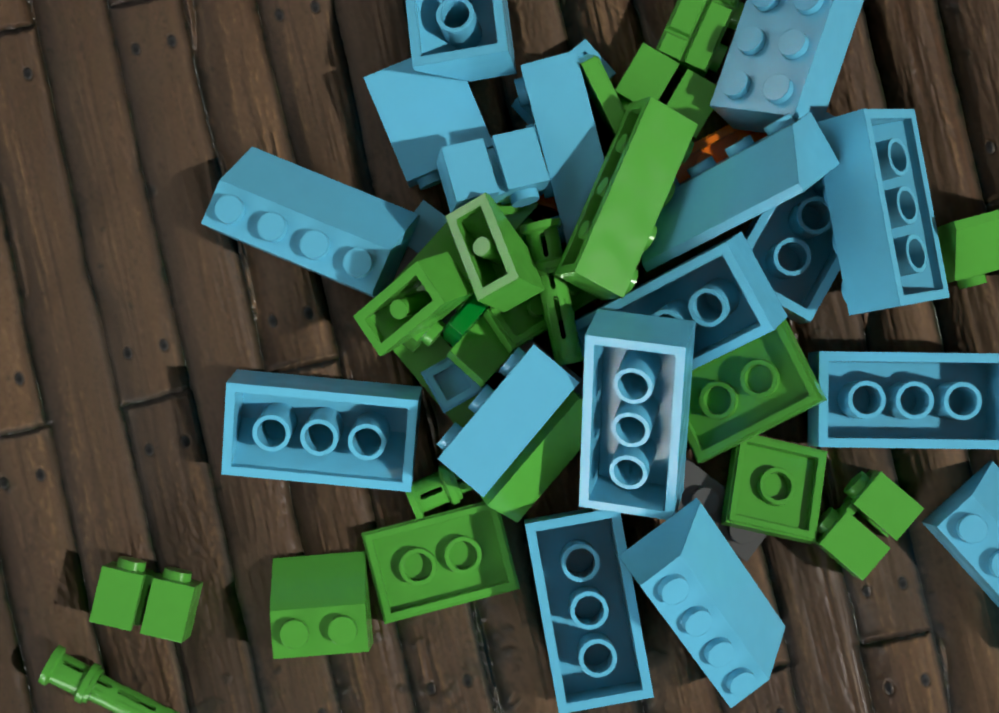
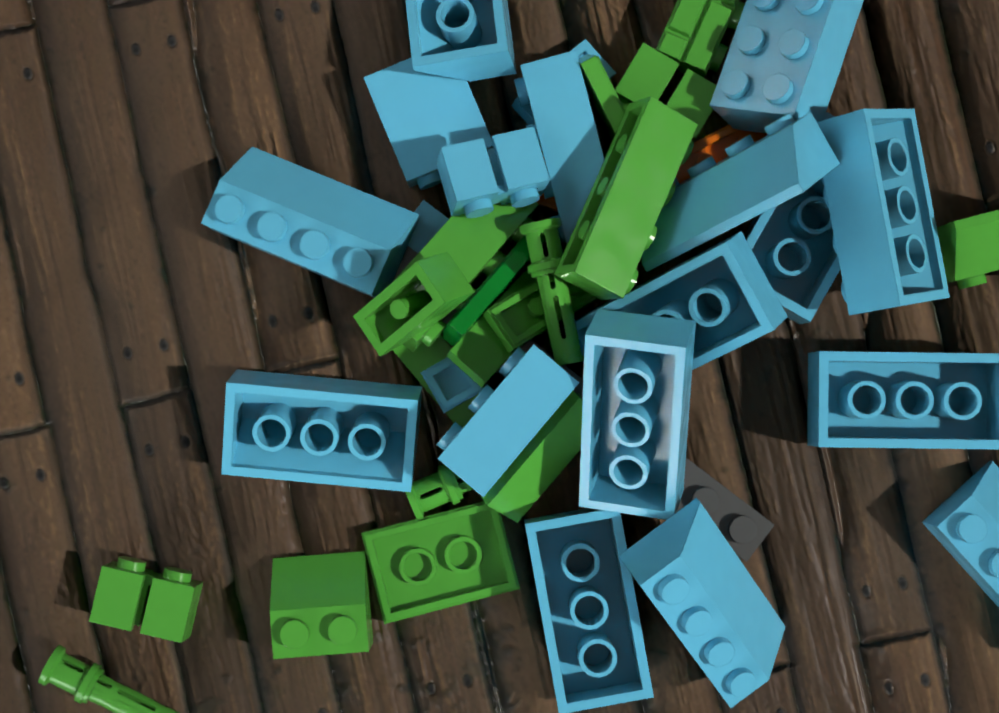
(493, 255): bright green slope -> none
(749, 392): bright green tile -> none
(775, 489): bright green tile -> none
(881, 505): bright green piece -> none

